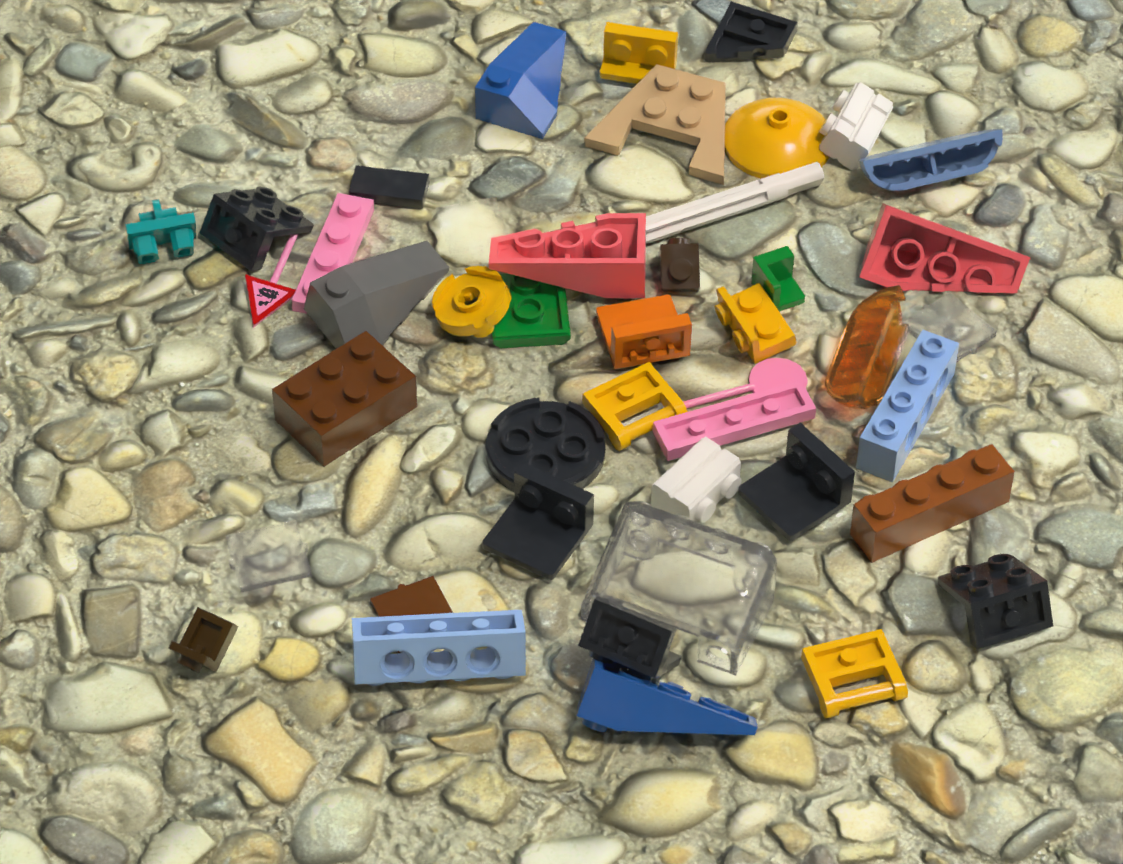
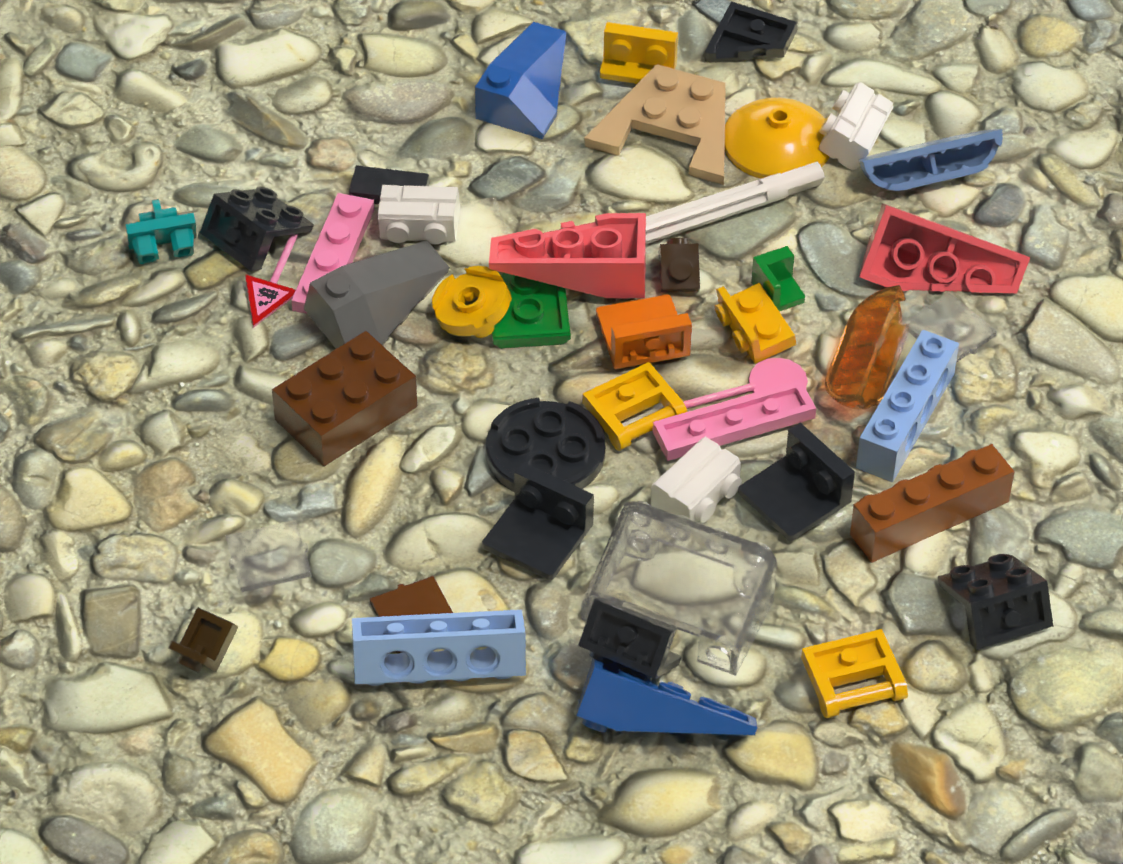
(418, 213): none -> white brick

